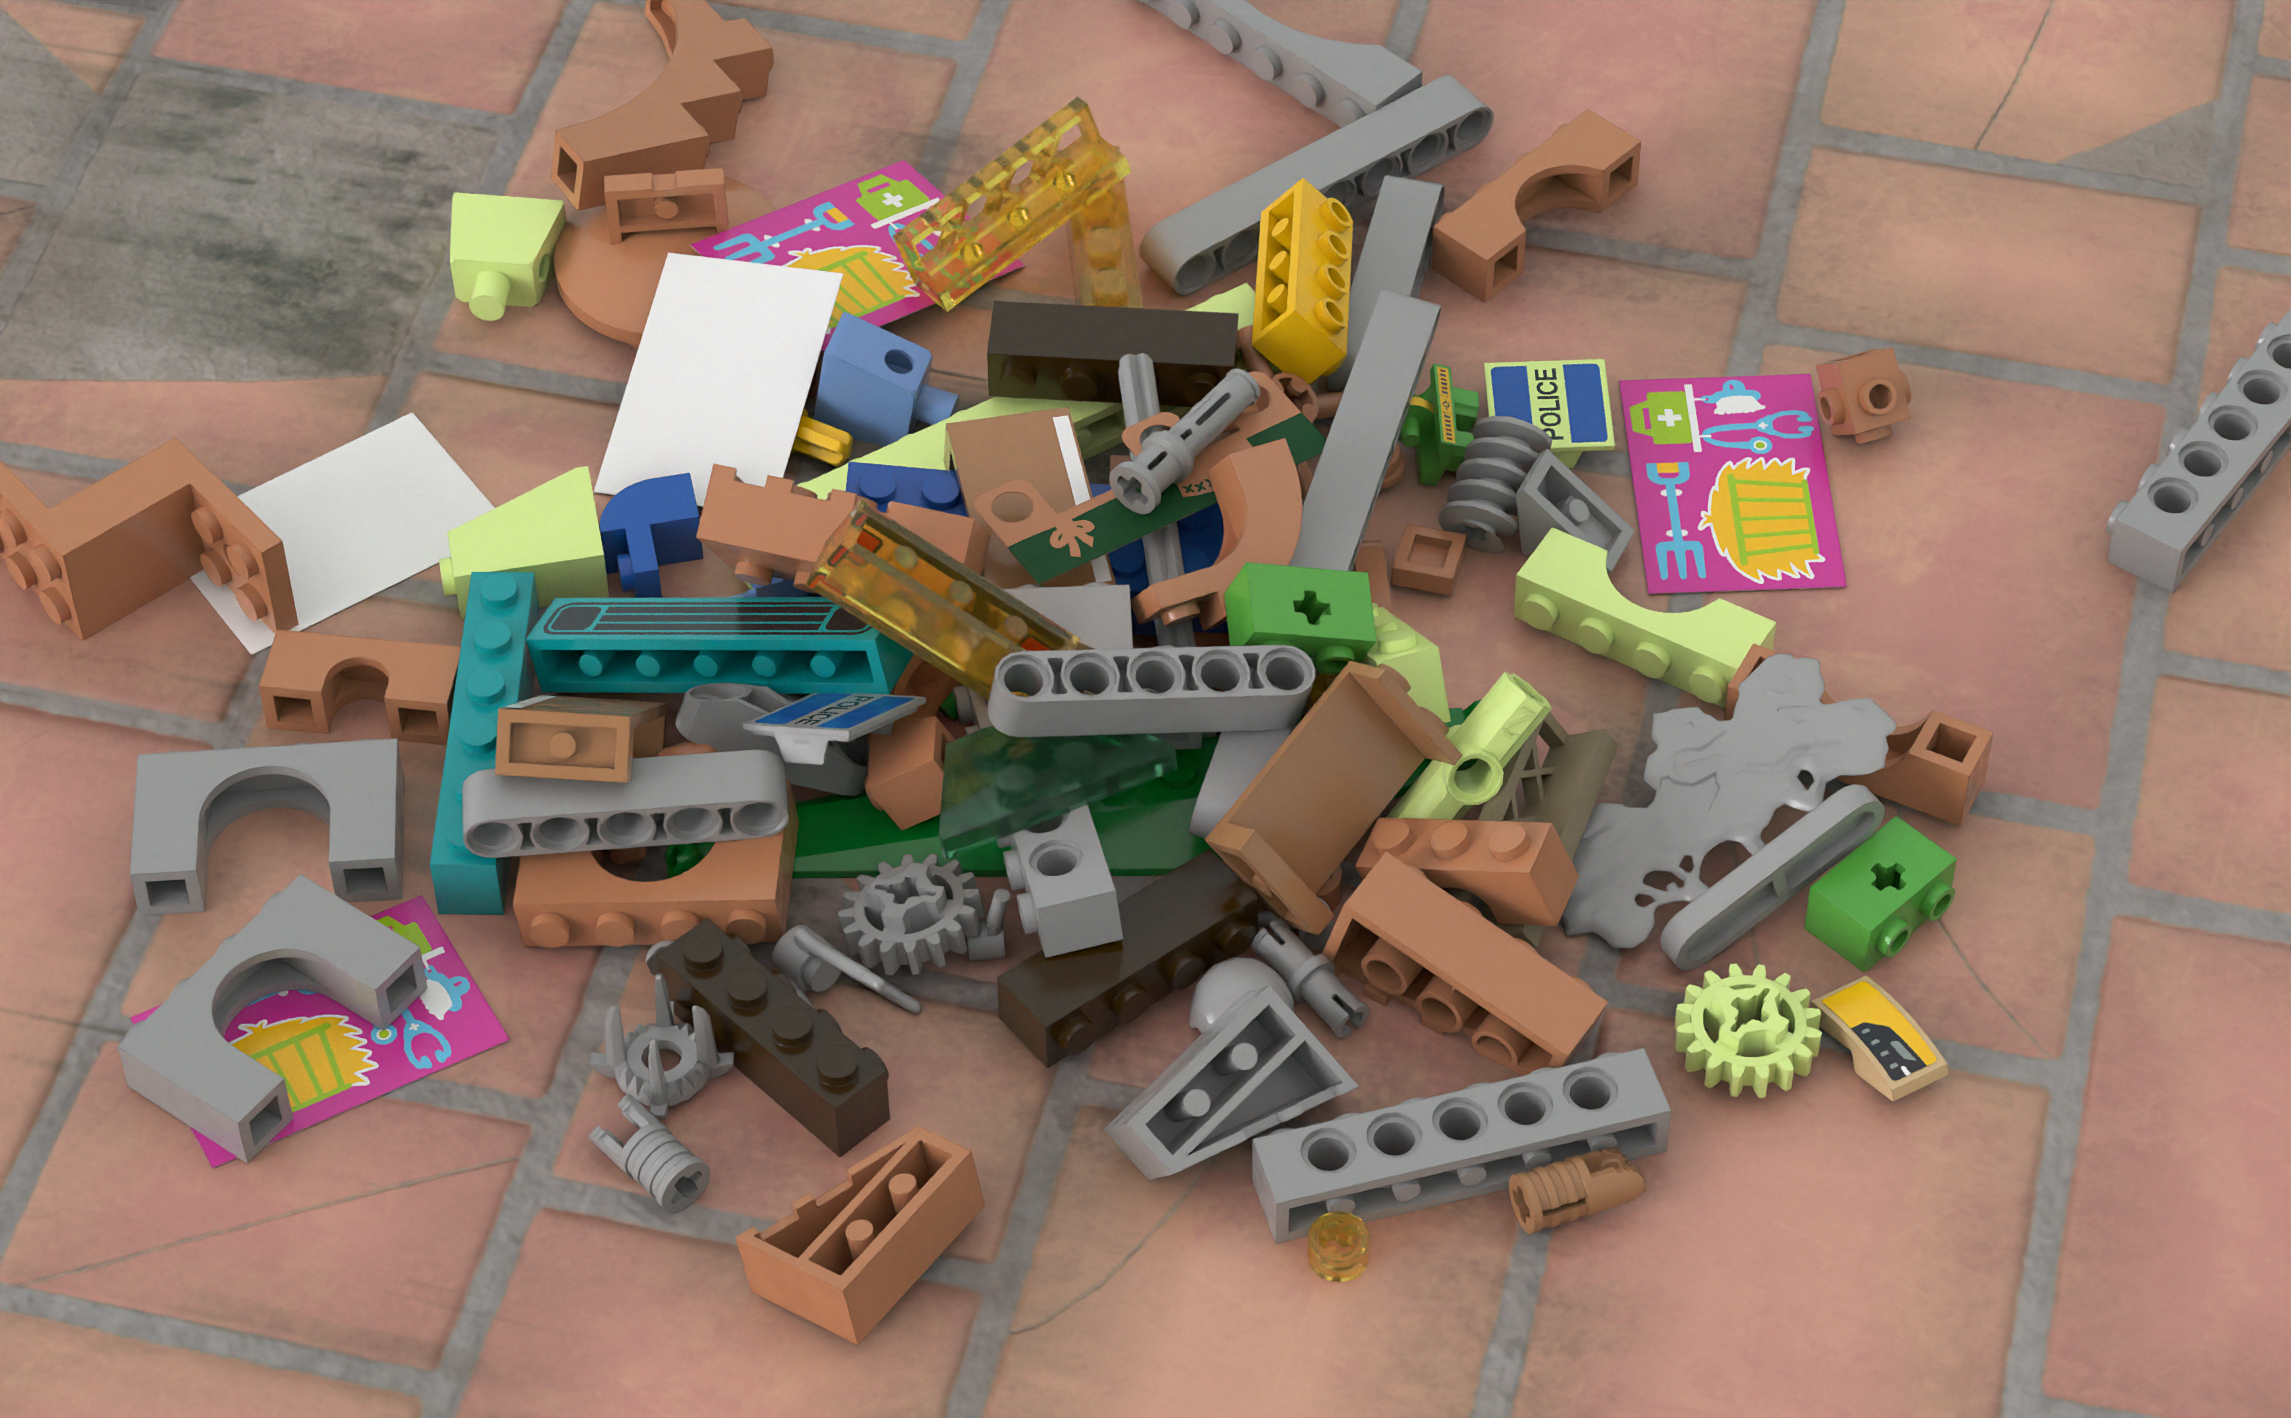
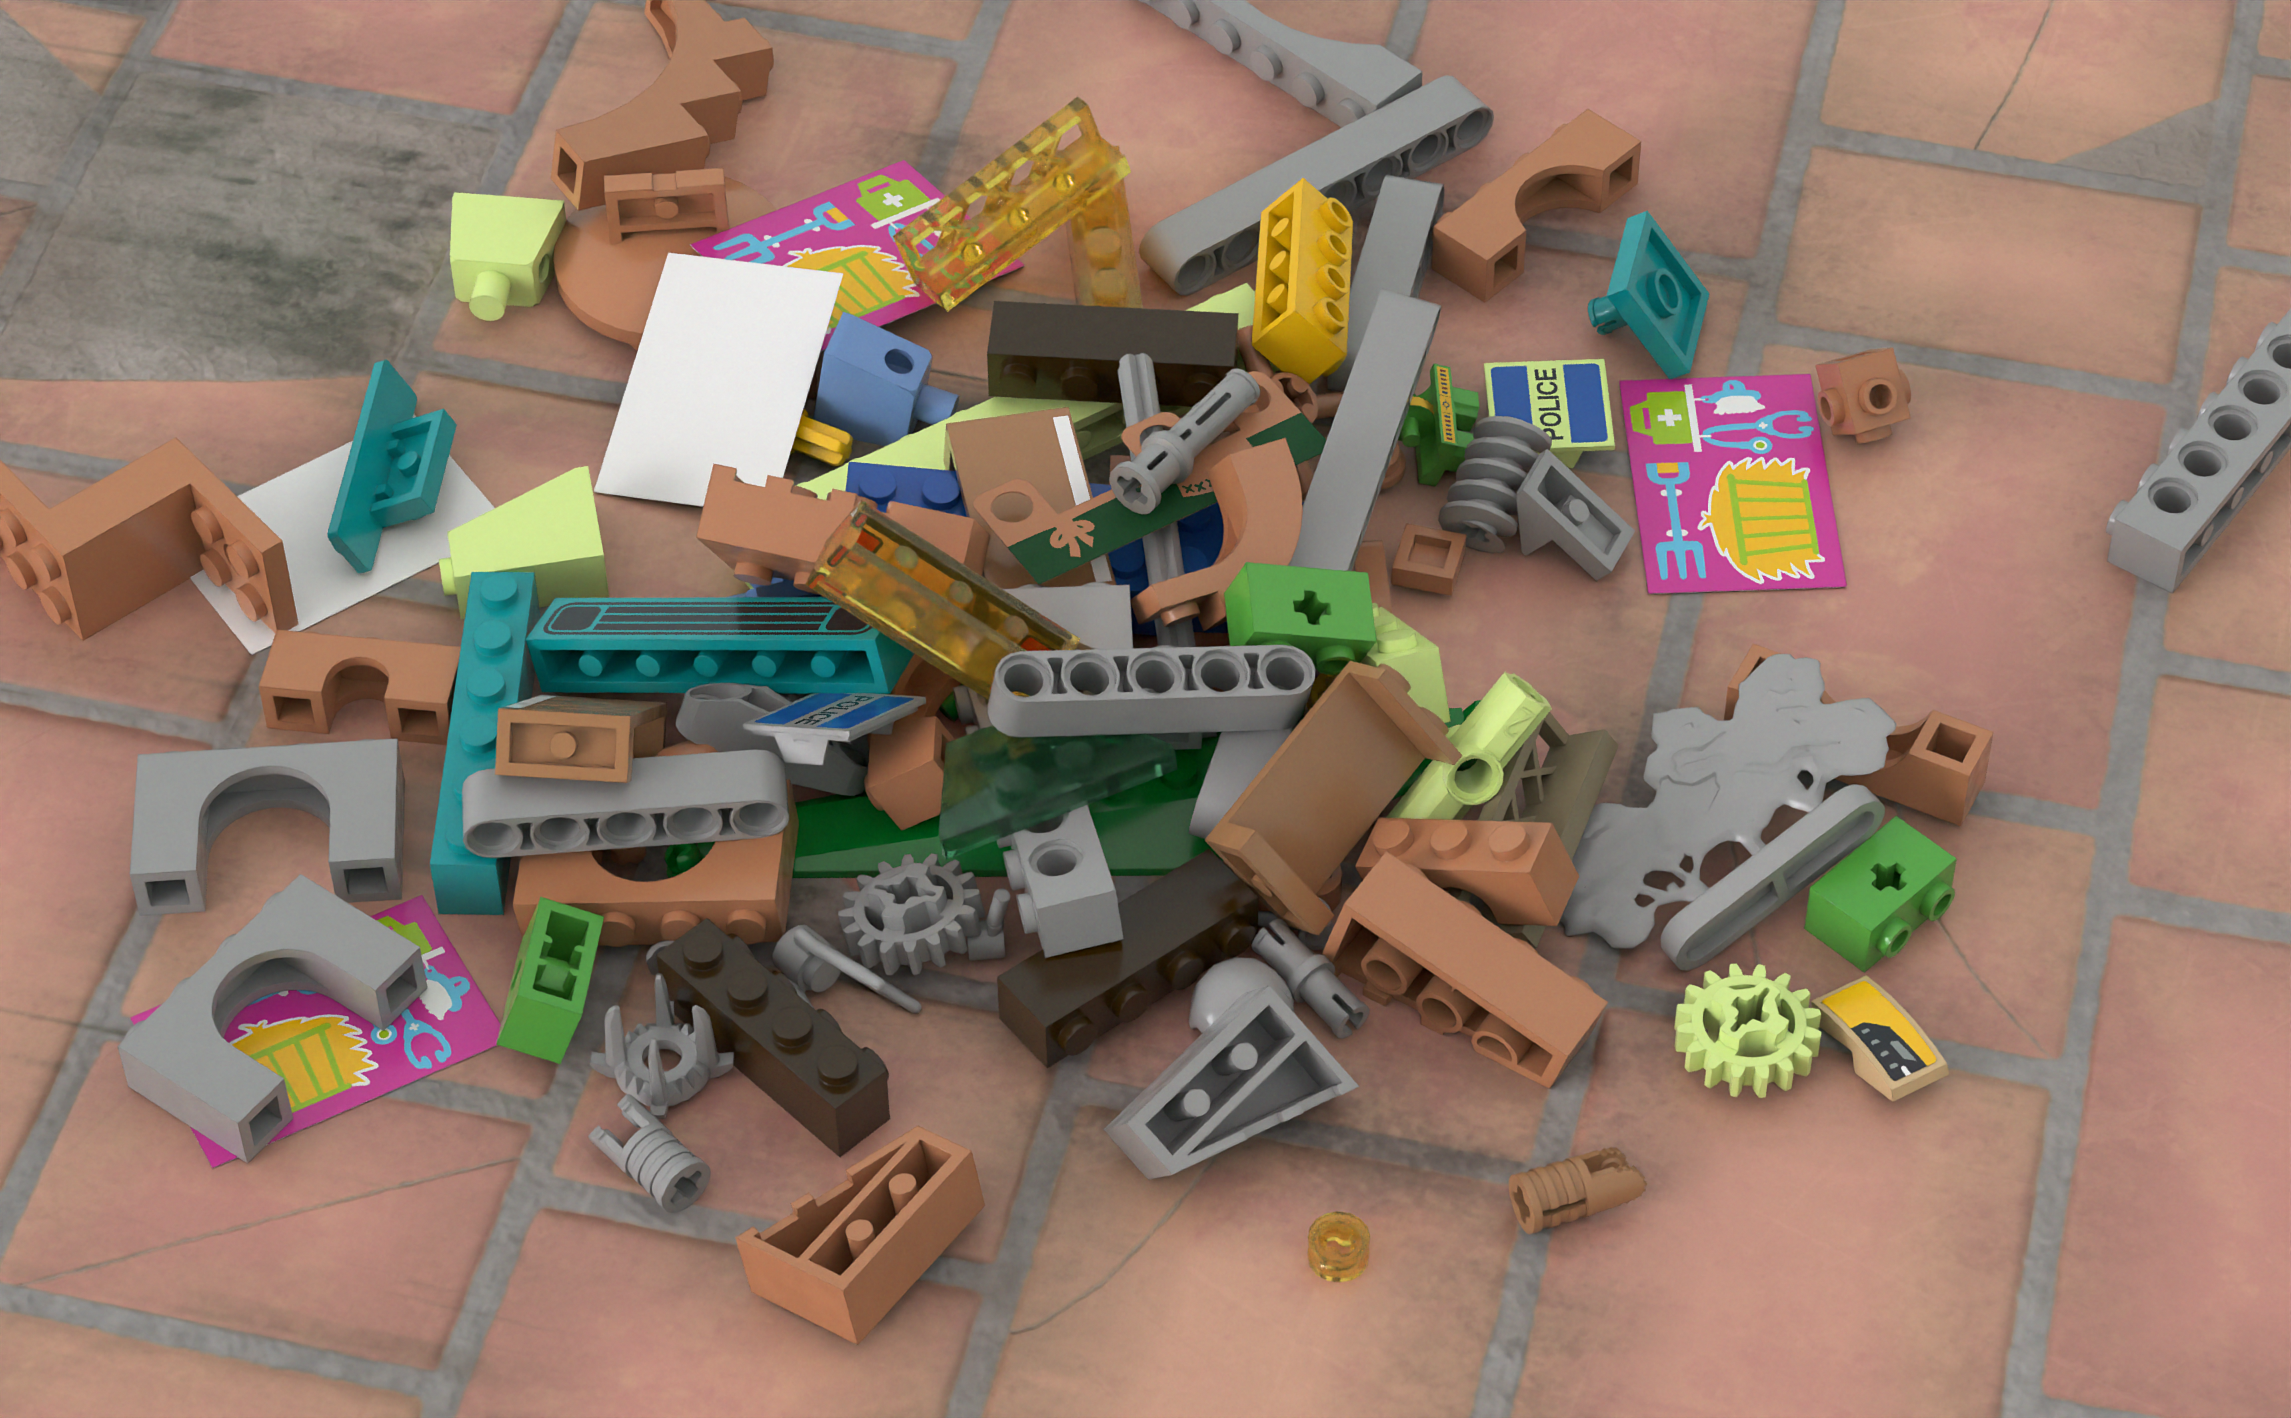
(390, 469): none -> teal bracket
(550, 980): none -> bright green brick
(649, 528): blue brick -> none
(1457, 1142): light grey brick -> none
(1571, 596): yellowish green arch -> none
(1654, 296): none -> teal tile

